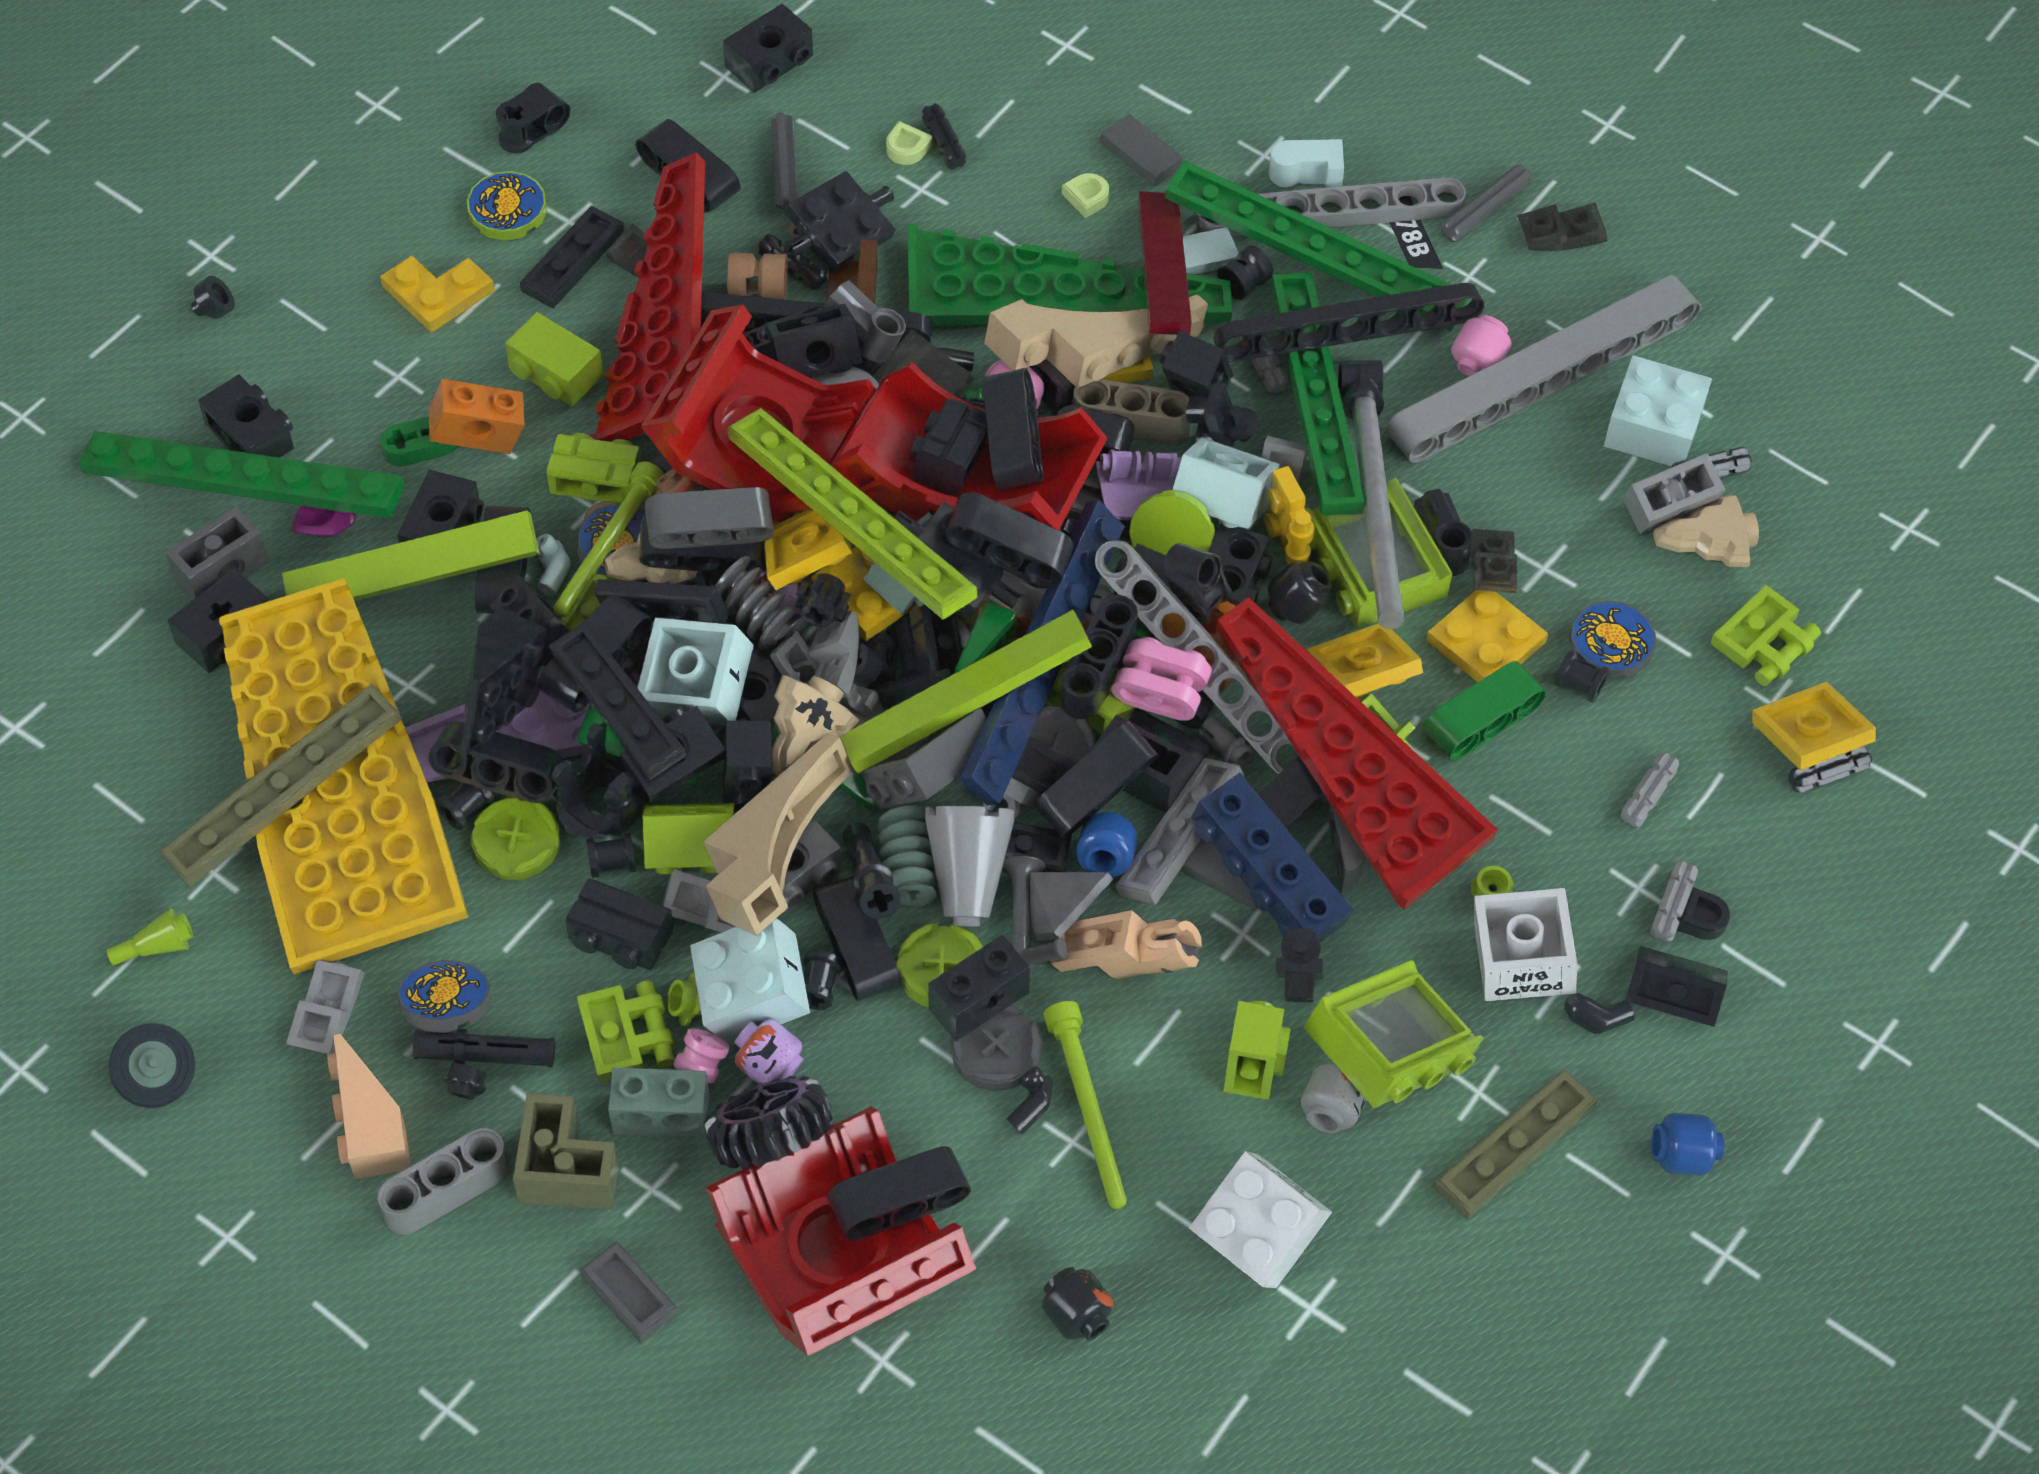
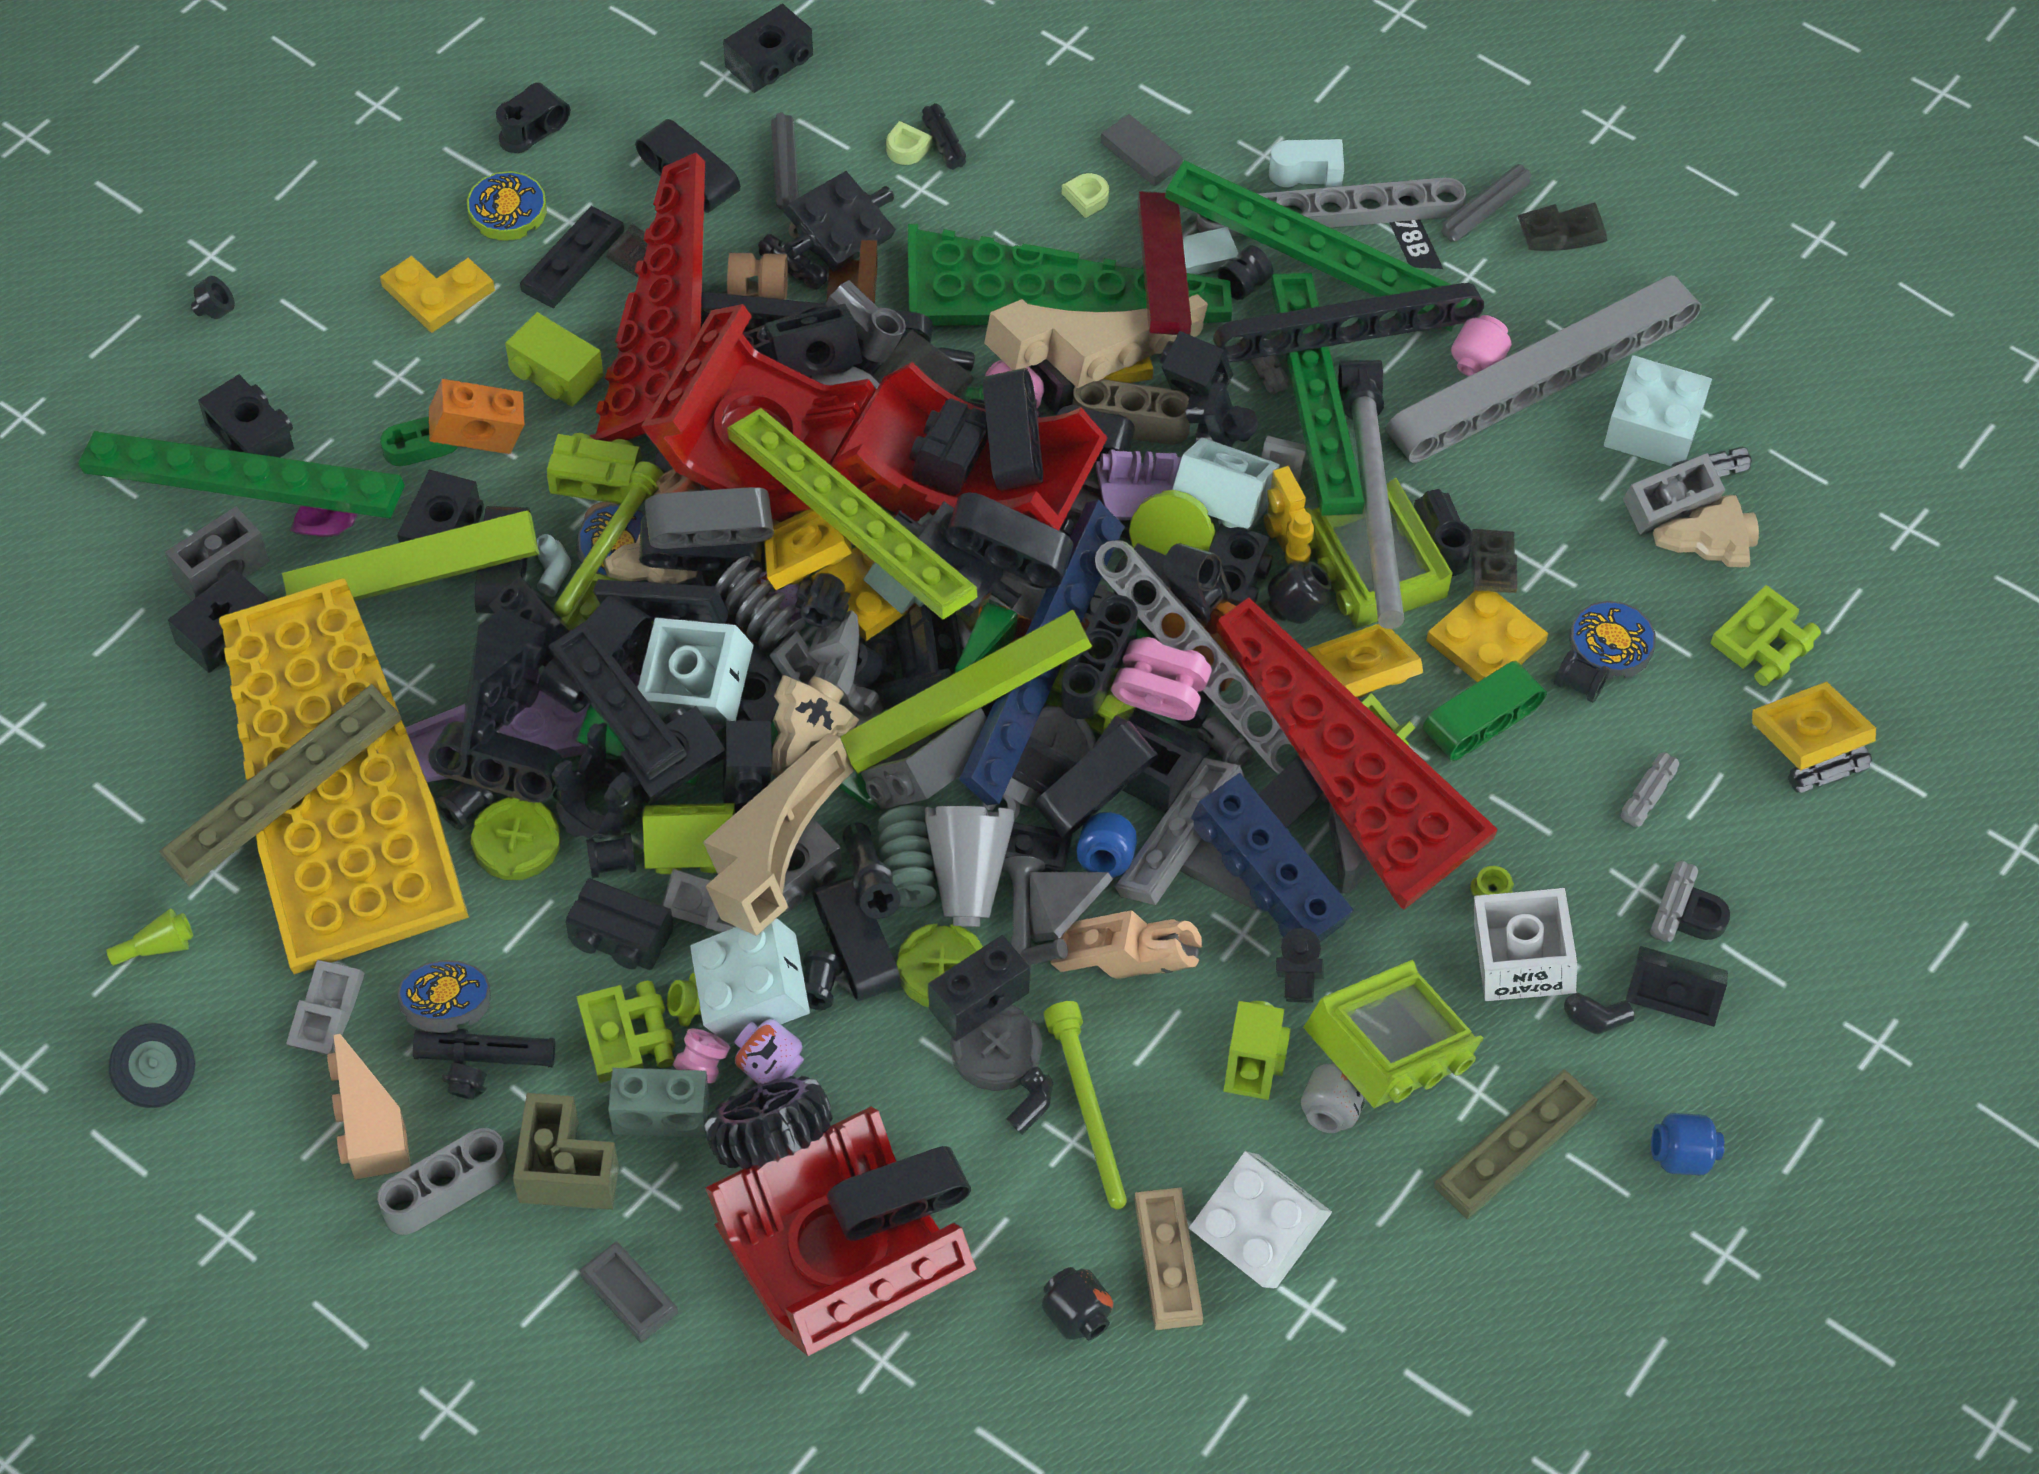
(1168, 1259): none -> tan tile

